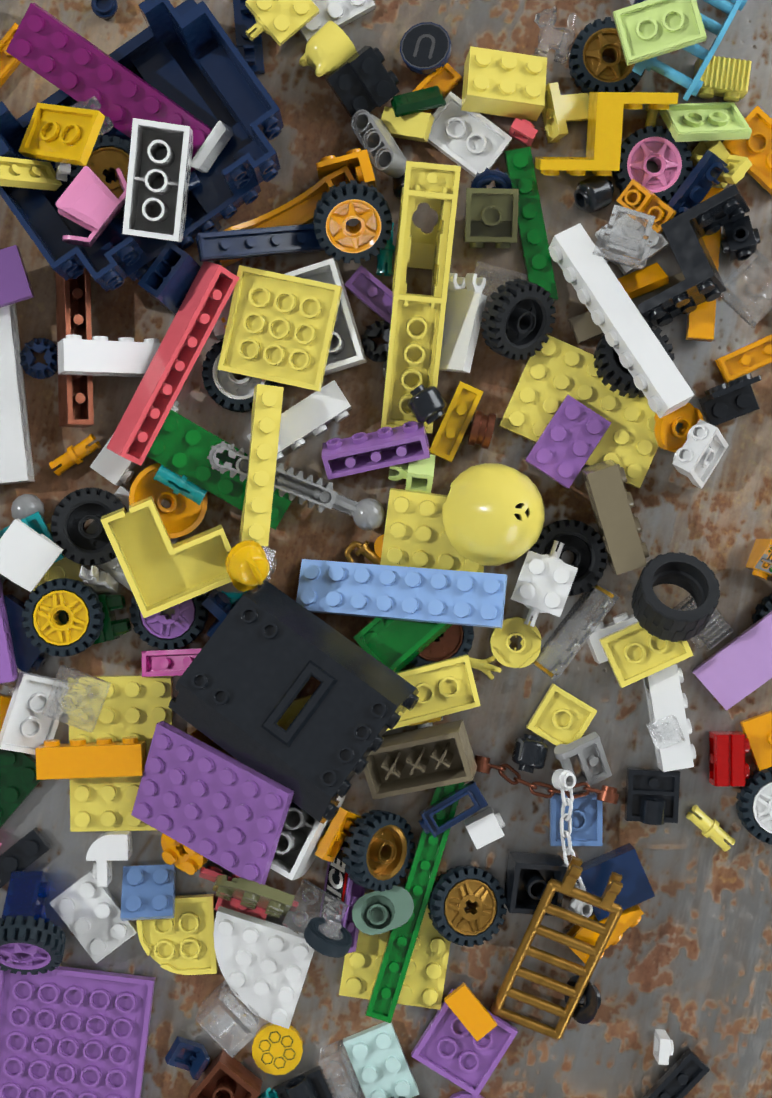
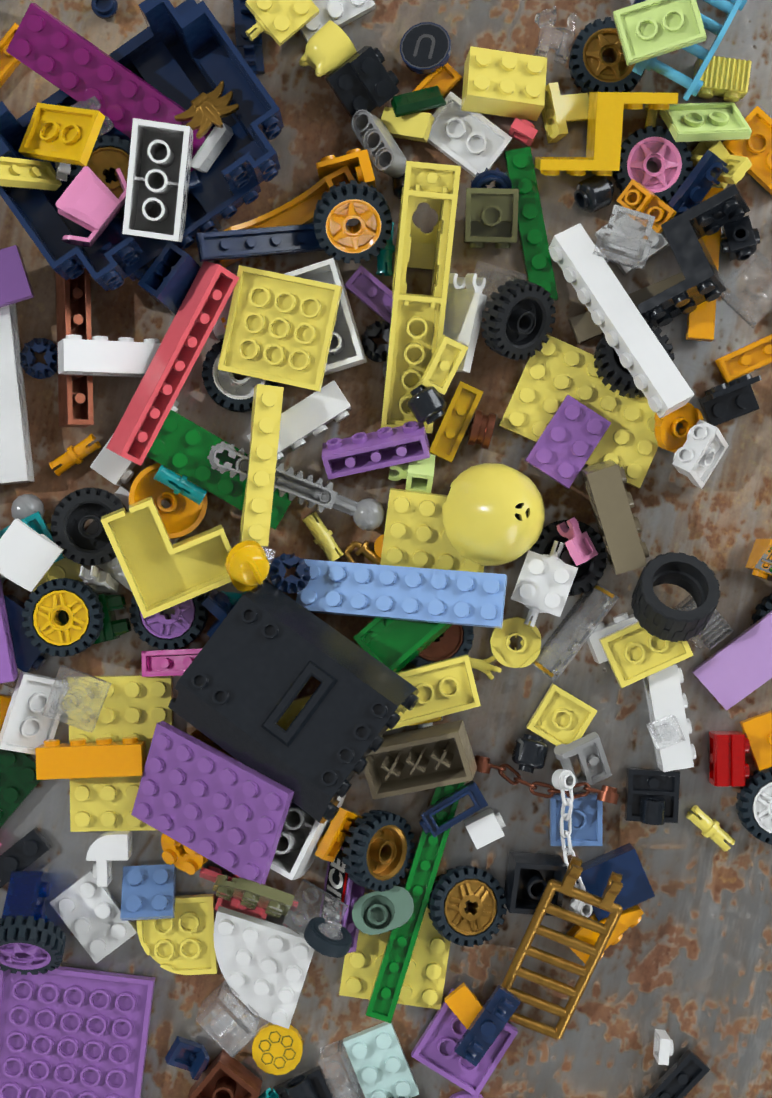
(208, 110): none -> pearl gold piece
(289, 584): none -> dark blue gear
(323, 536): none -> light yellow pin
(443, 364): none -> light yellow plate
(487, 1025): none -> dark blue plate
(578, 543): none -> bright pink plate
(588, 1004): black piece -> none
(644, 280): light orange tile -> none

